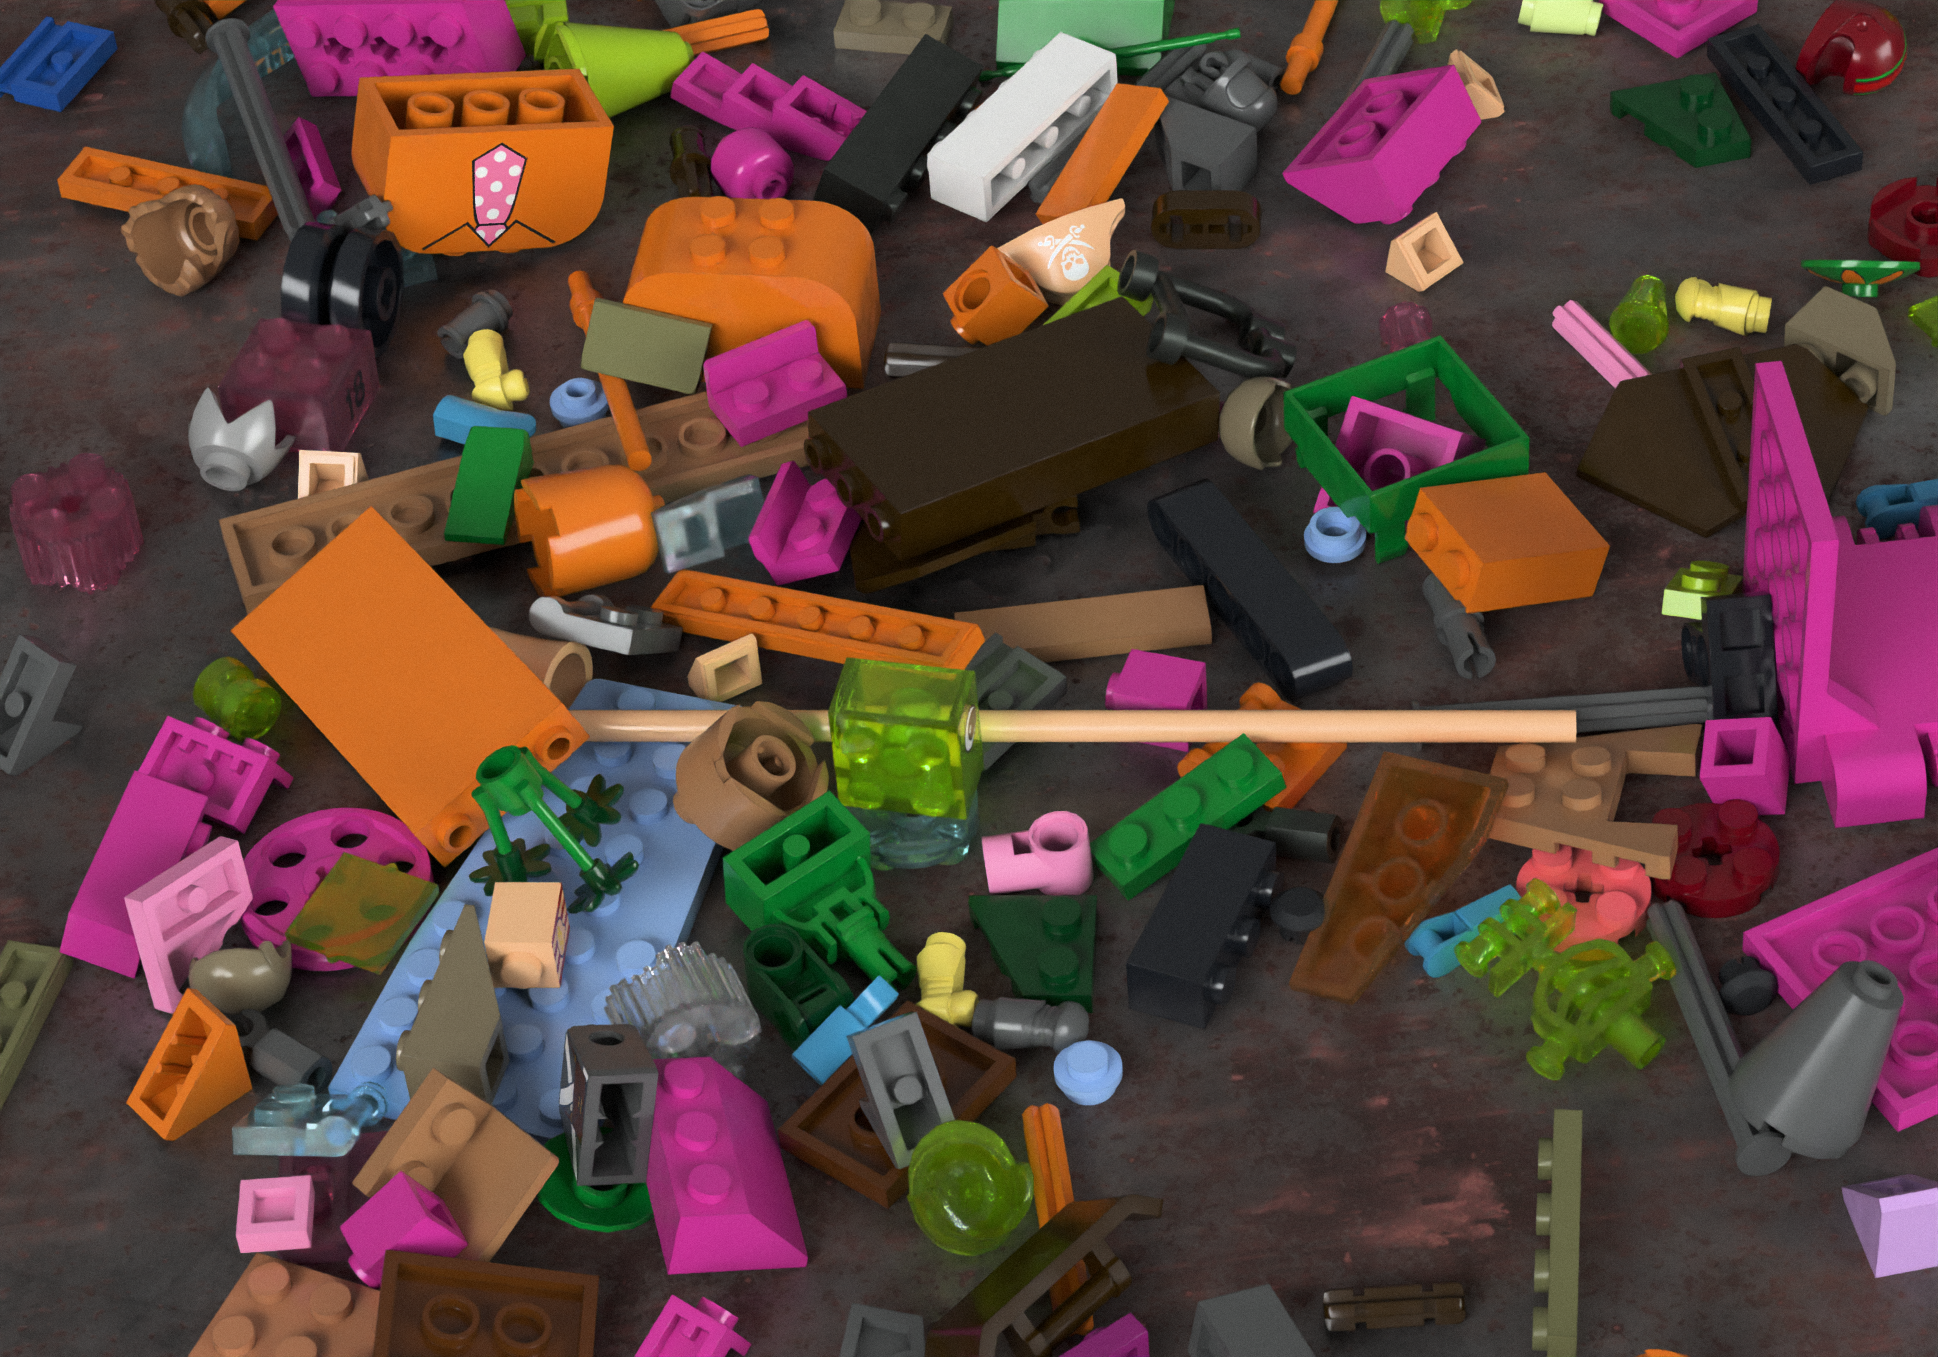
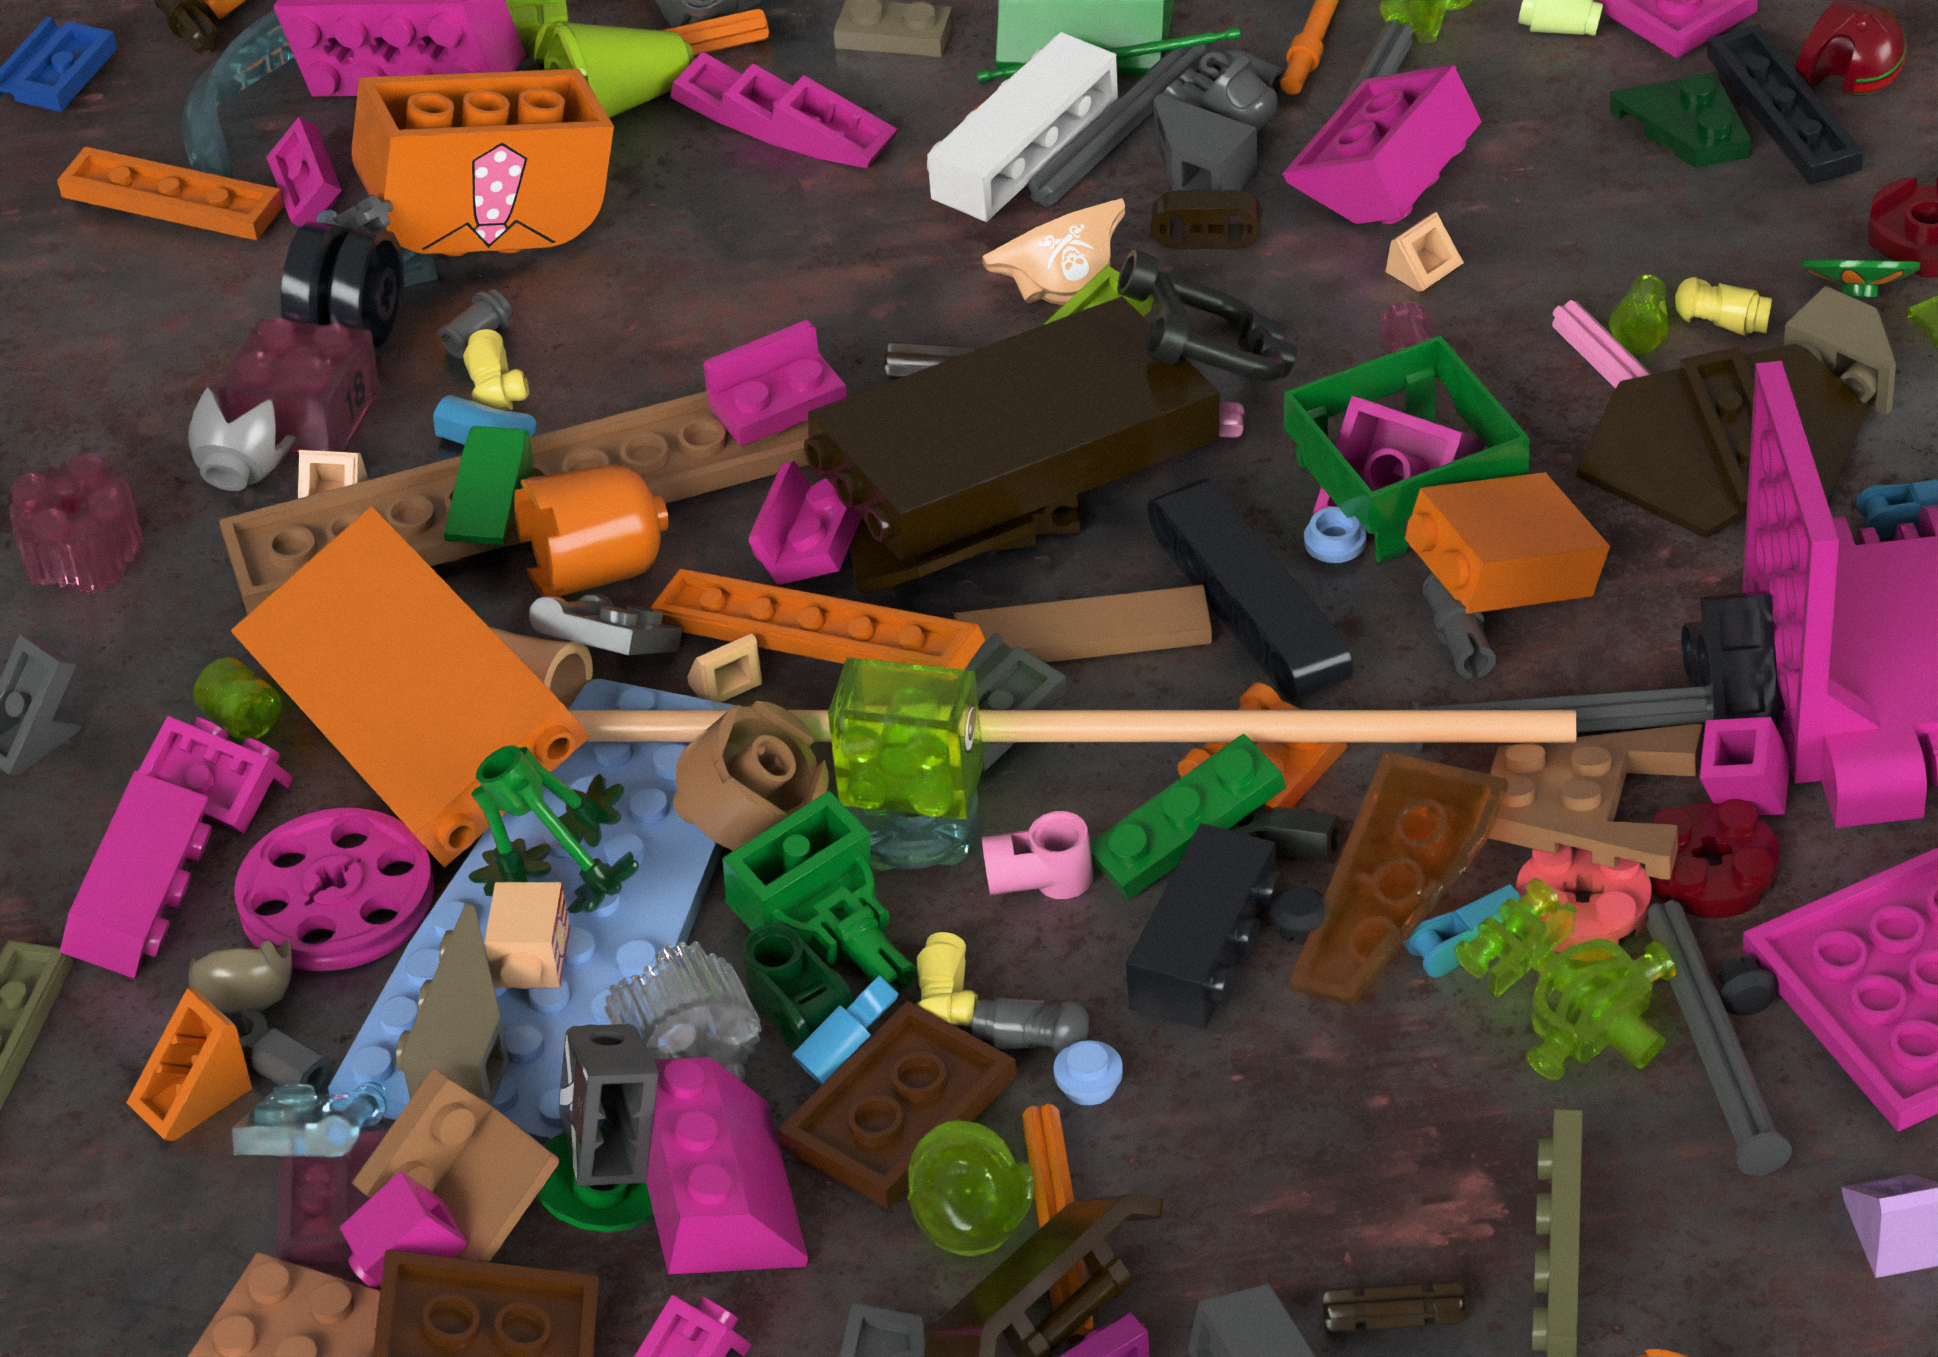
(182, 238): medium nougat hair -> none
(187, 915): bright pink wing -> none
(229, 41): dark grey axle -> none
(275, 1214): bright pink plate -> none
(362, 913): clear neon green piece -> none
(578, 402): light blue plate -> none
(615, 388): orange bar -> none
(646, 346): olive slope -> none
(690, 163): dark brown axle -> none
(707, 522): clear light blue slope -> none
(750, 165): dark pink head -> none
(763, 269): orange brick -> none
(898, 132): pearl dark grey brick -> none
(900, 1084): dark grey slope -> none
(994, 299): orange brick -> none
(1042, 943): dark green wing -> none
(1105, 150): orange tile -> none
(1158, 683): dark pink brick -> none
(1254, 422): dark tan hair -> none
(1479, 86): light nougat slope -> none
(1701, 580): lime plate -> none
(1822, 1062): dark grey cone -> none

